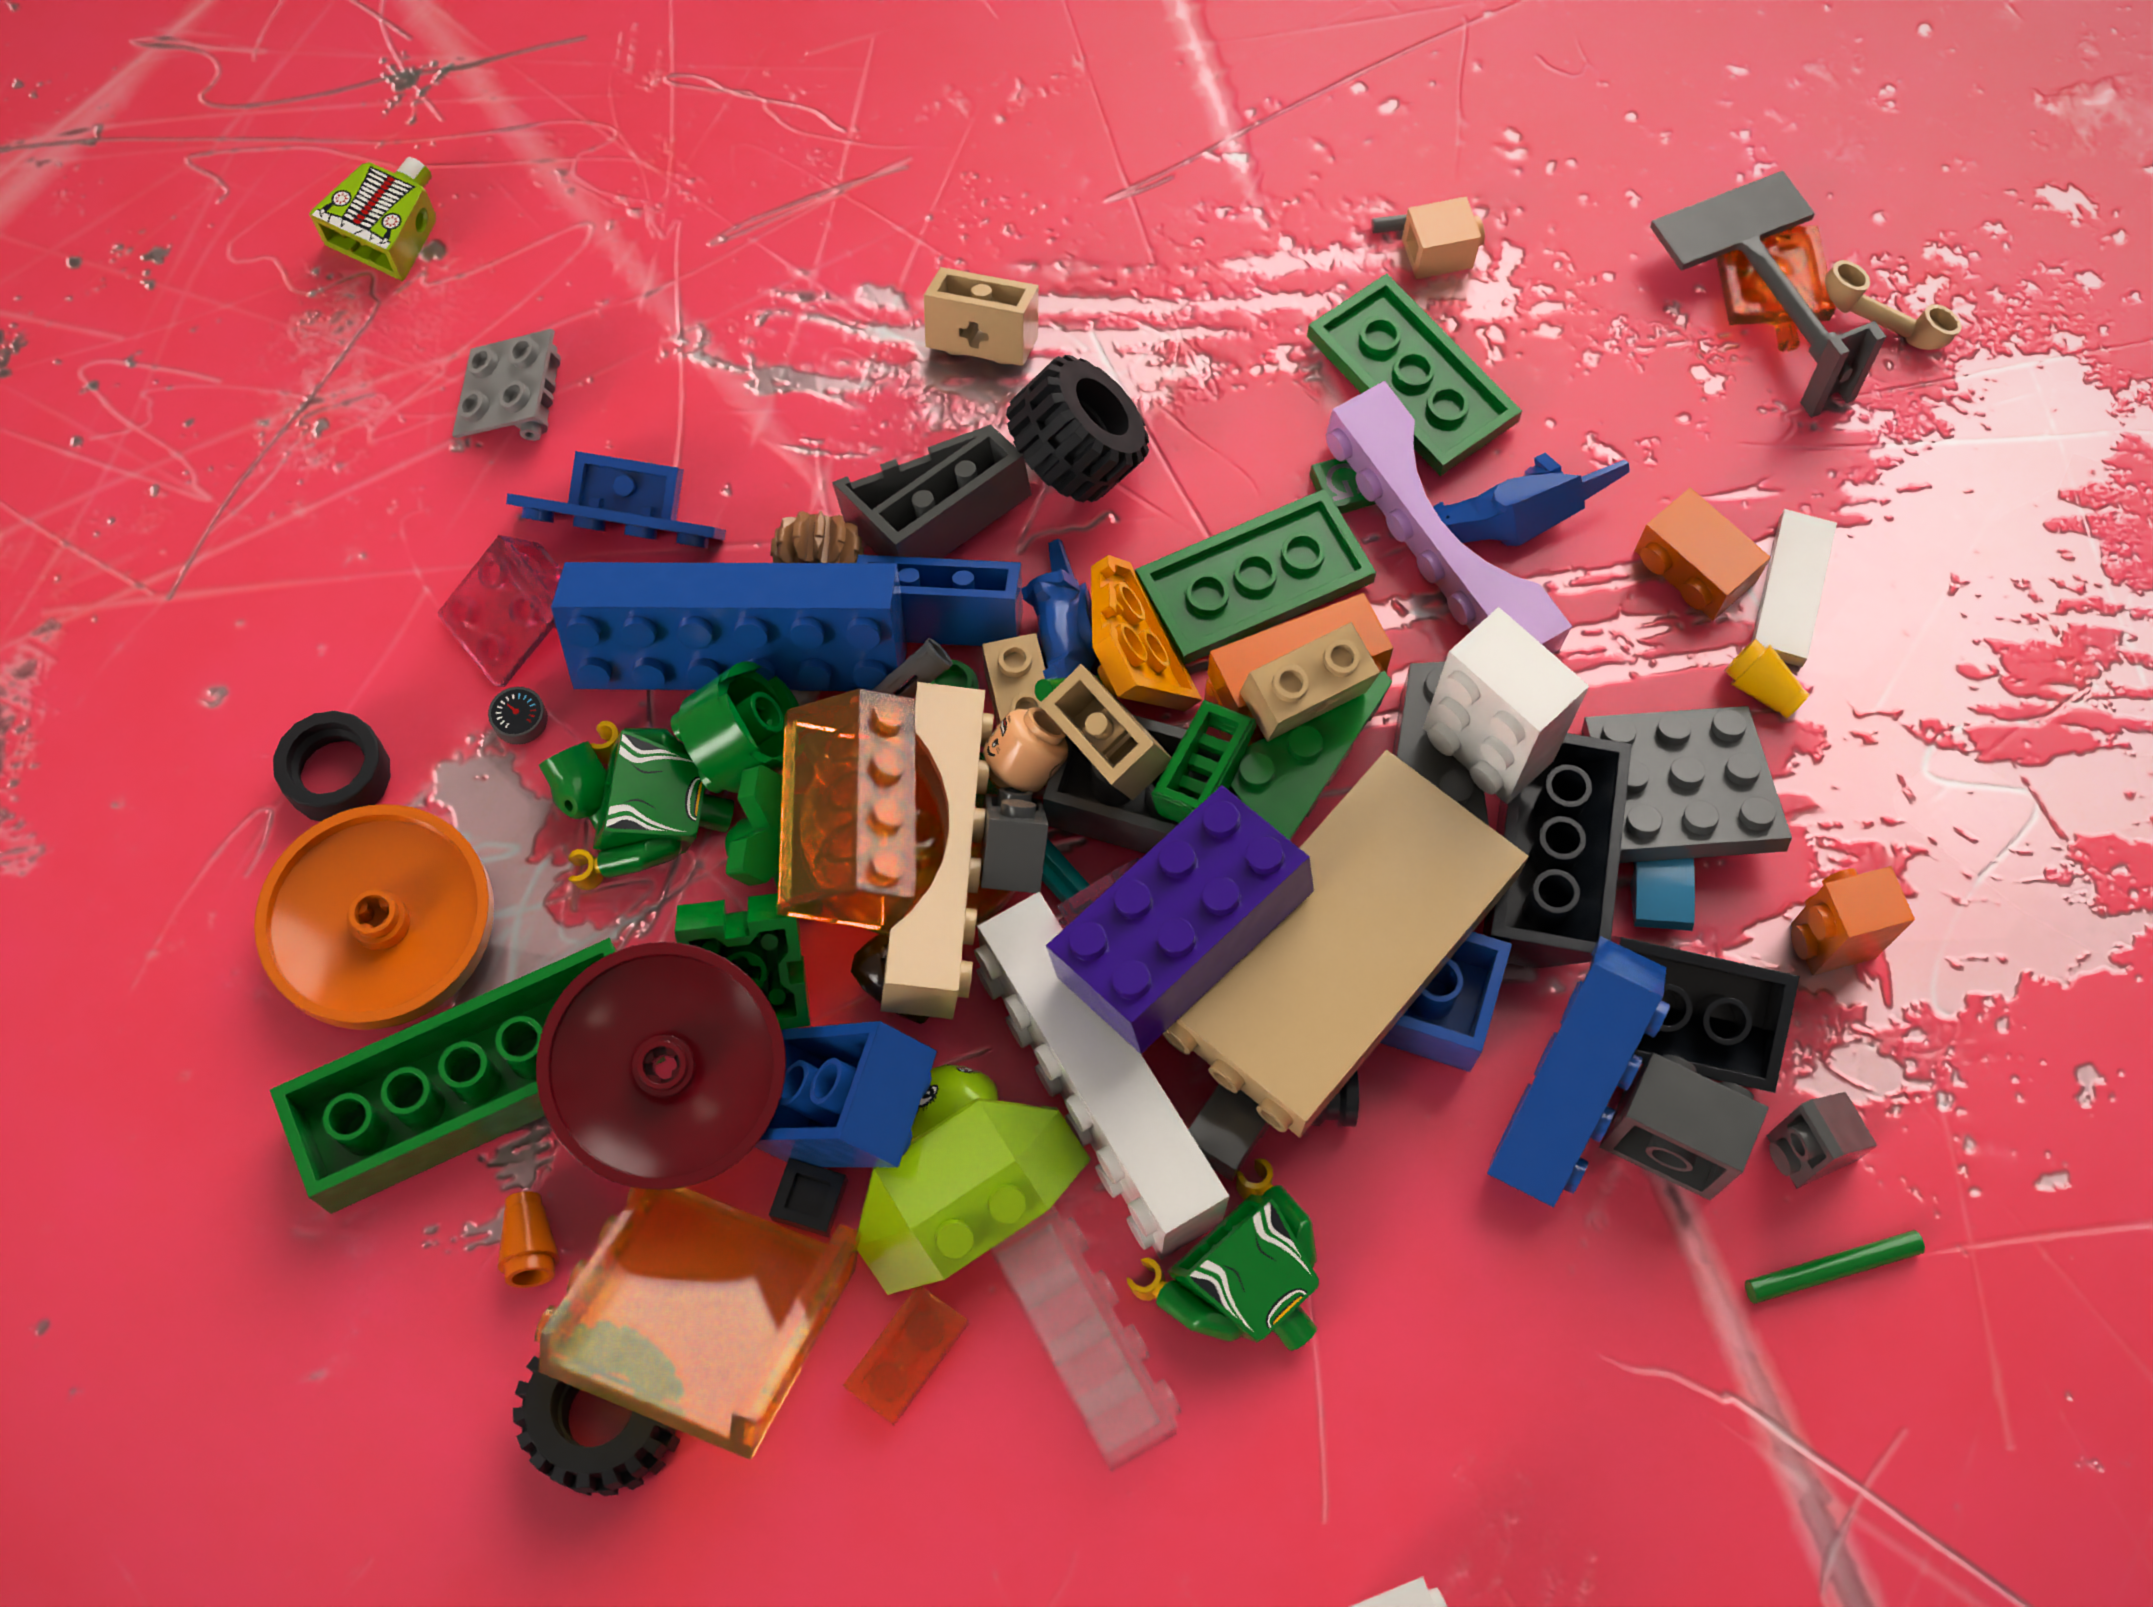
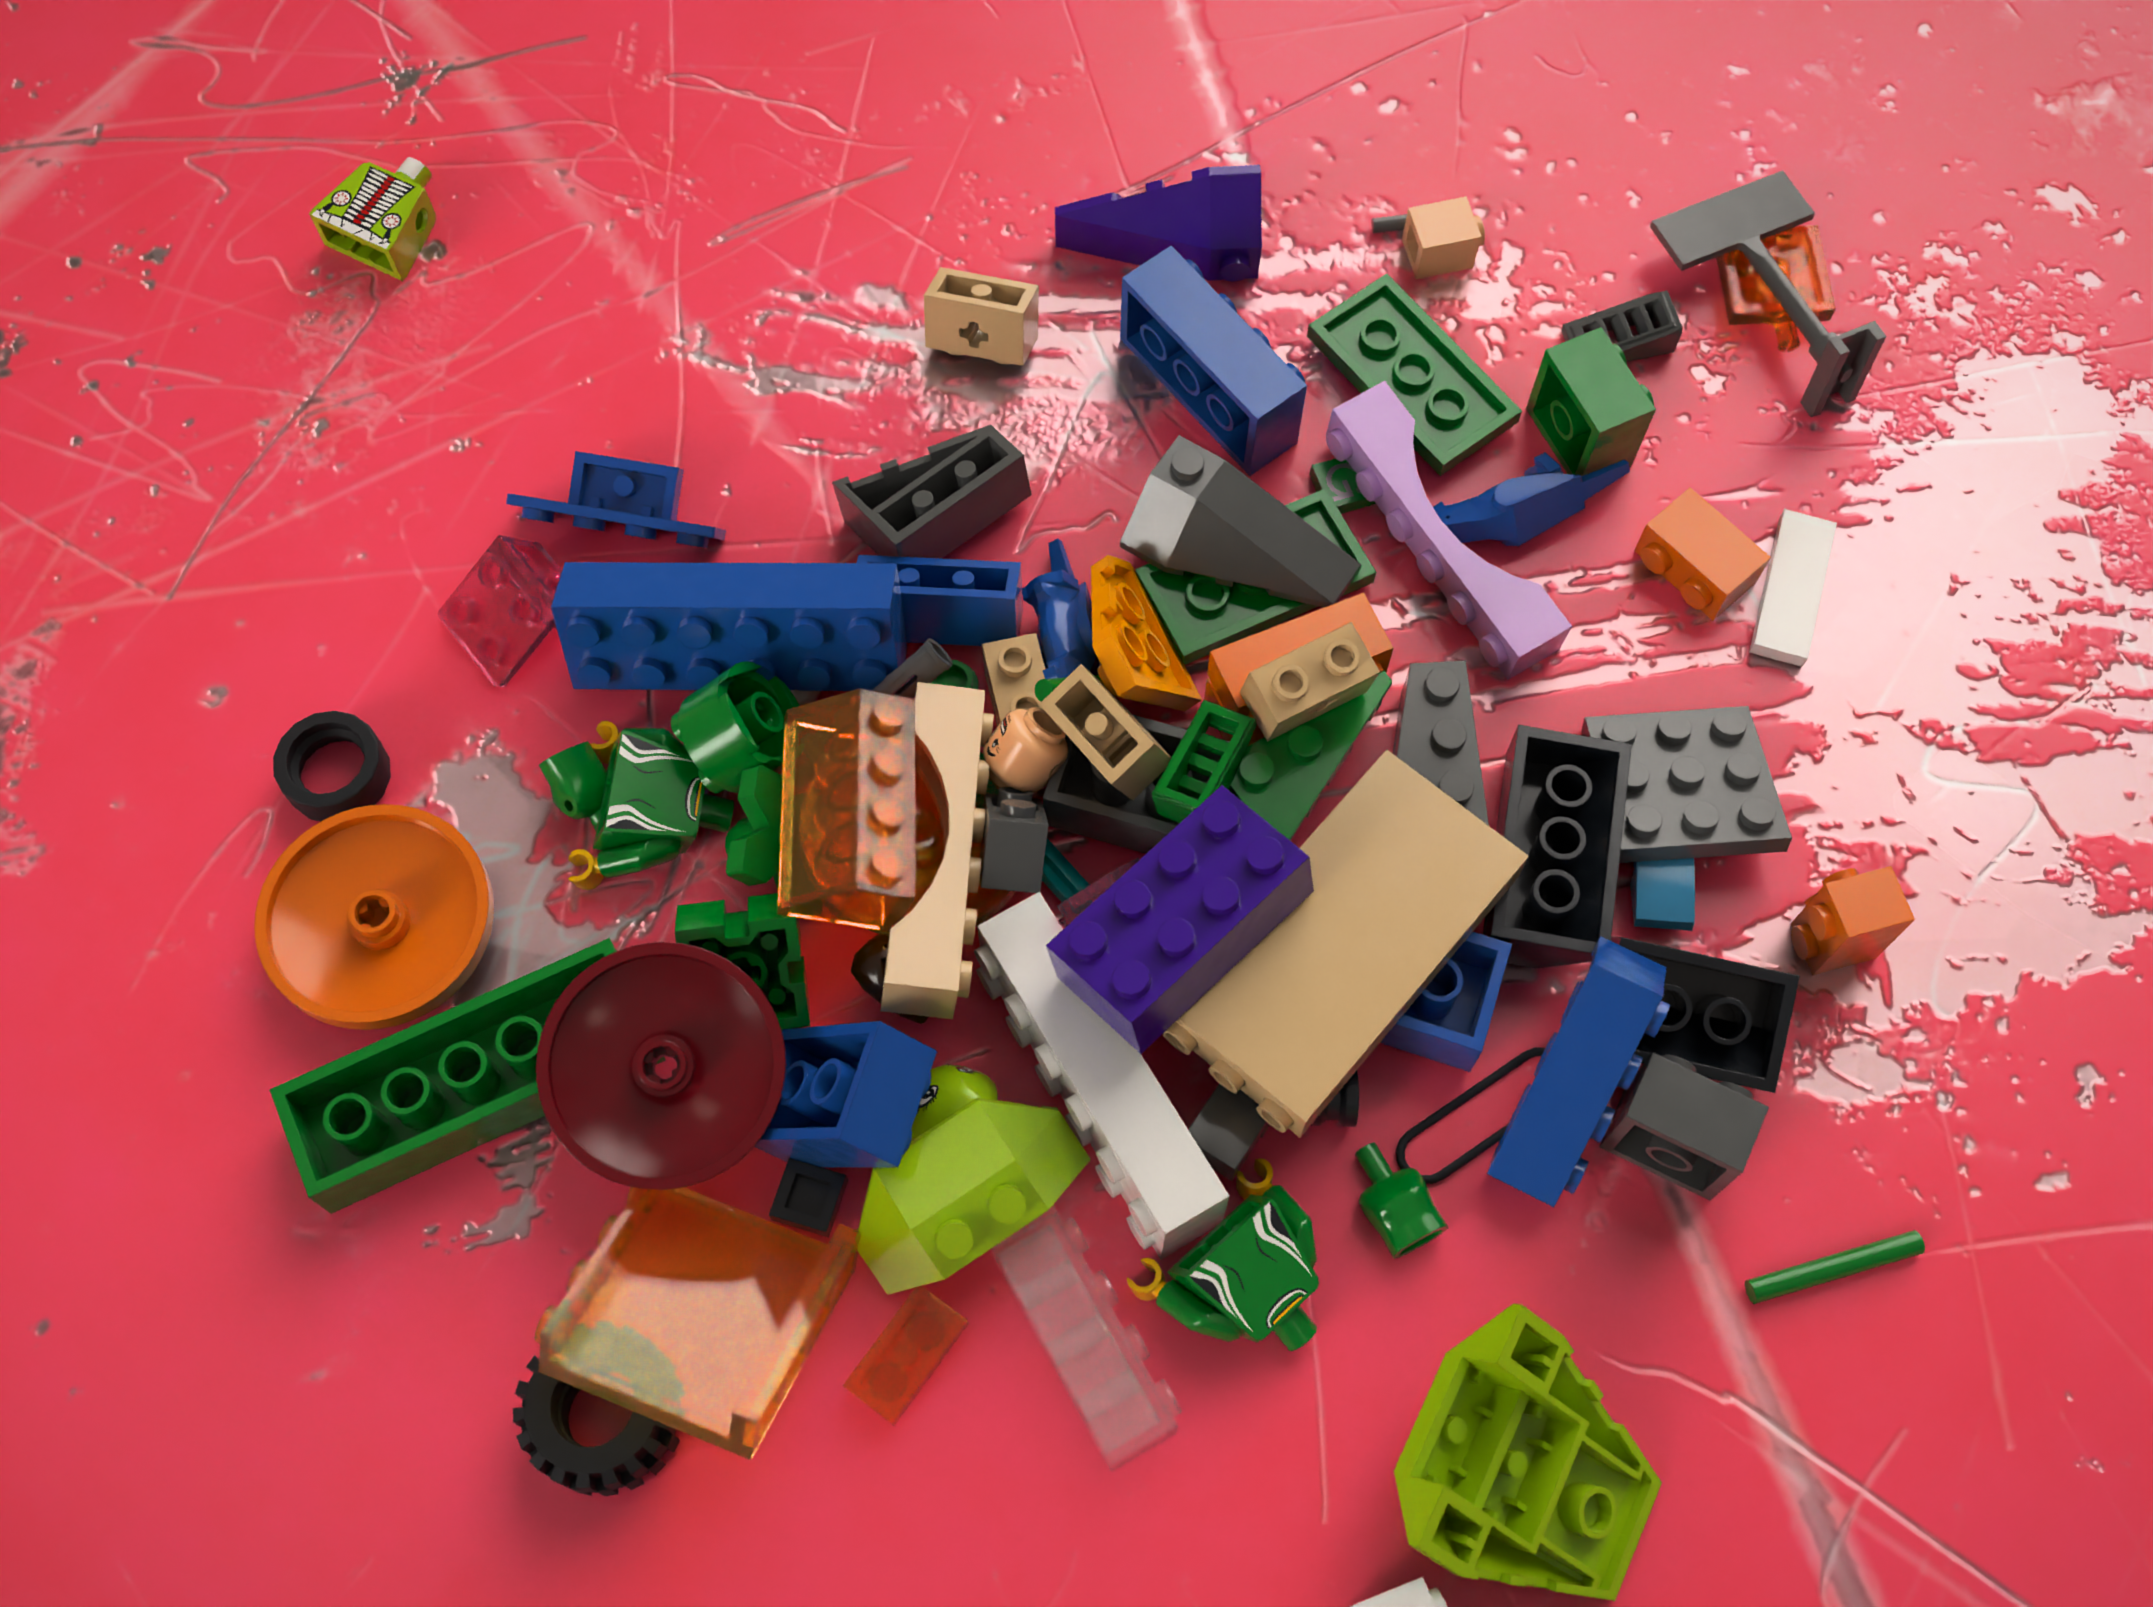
(509, 386): light grey hinge -> none
(518, 715): tile -> none
(526, 1243): orange cone -> none
(816, 540): medium nougat gear -> none
(1077, 429): black tyre -> none
(1204, 219): none -> dark purple wedge
(1212, 359): none -> blue brick
(1222, 525): none -> dark grey wedge
(1398, 1204): none -> green piece
(1451, 1106): none -> black piece
(1503, 706): white brick -> none
(1523, 1466): none -> lime wedge
(1590, 404): none -> green brick
(1651, 315): none -> dark grey slope
(1766, 678): yellow cone -> none
(1819, 1139): dark grey slope -> none
(1931, 330): tan bar -> none

